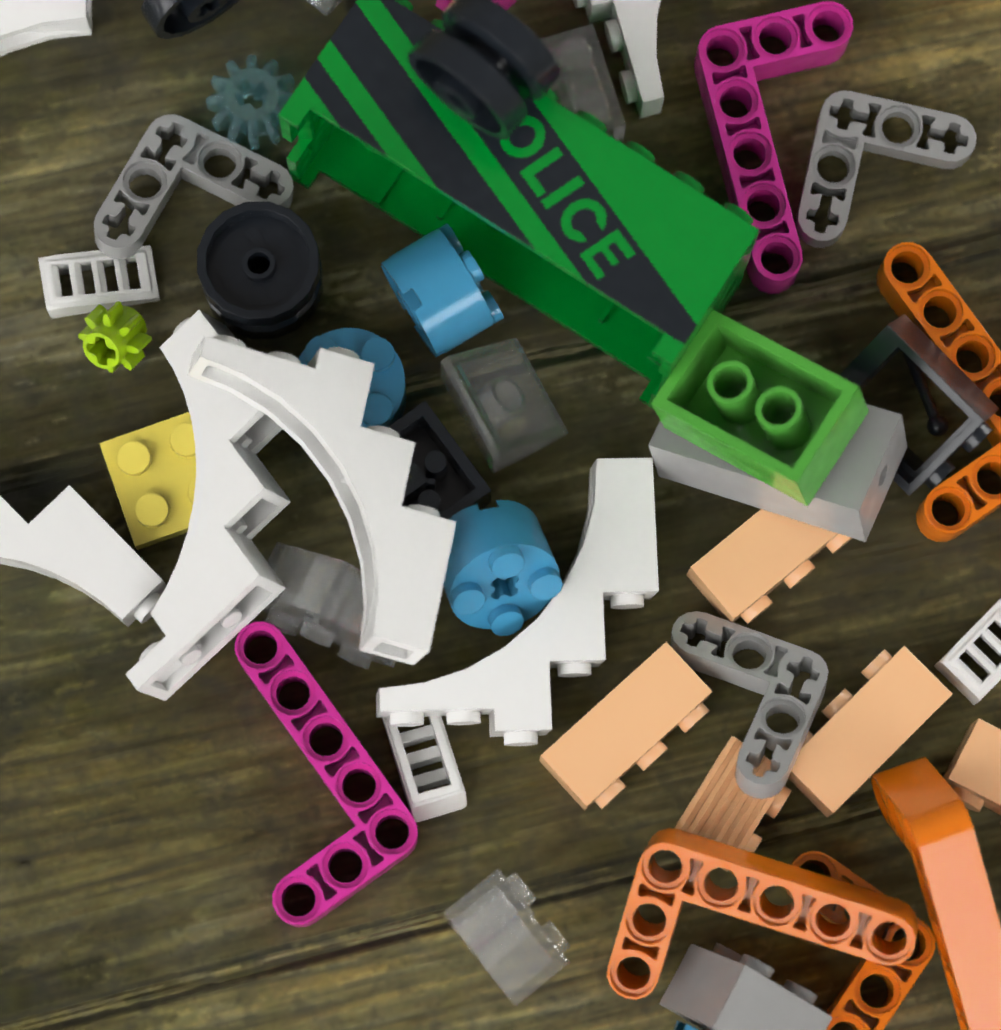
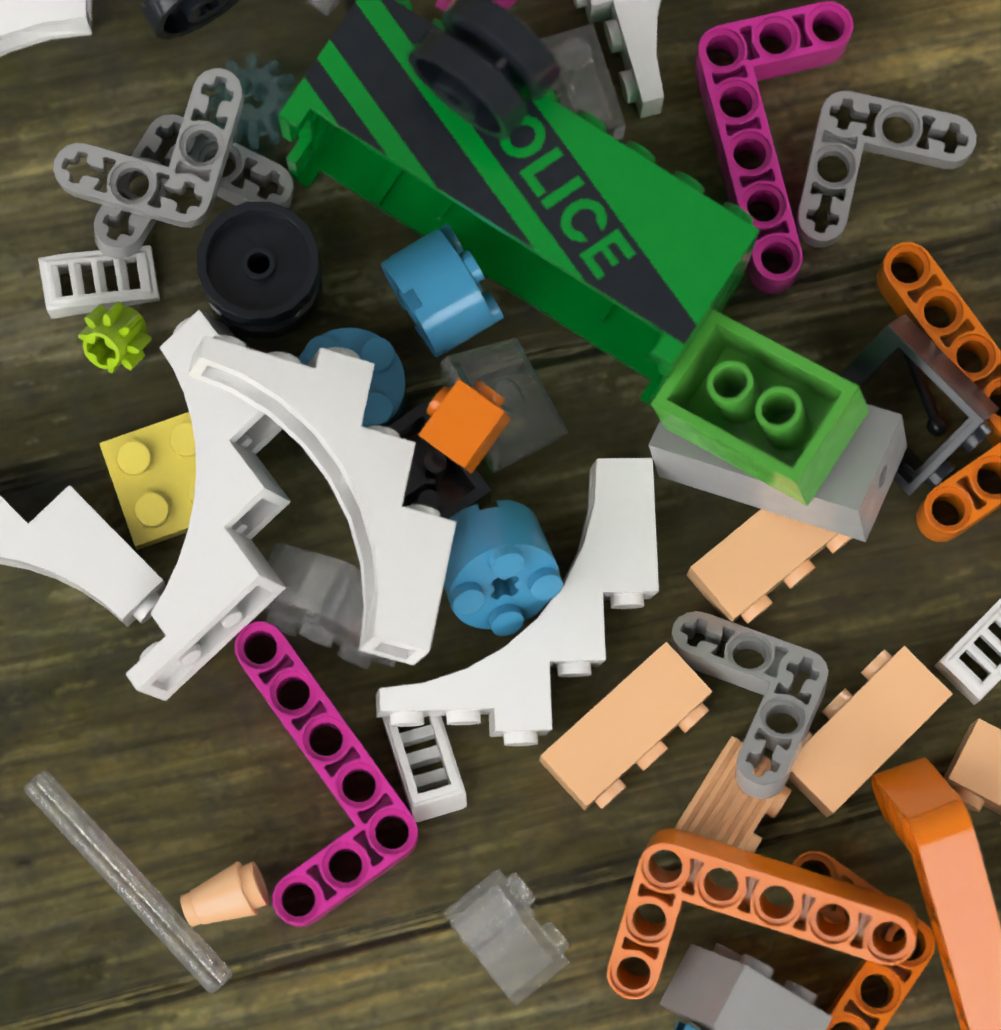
(128, 882): none -> clear axle
(182, 170): none -> light grey beam
(226, 896): none -> light nougat cone
(465, 422): none -> orange brick

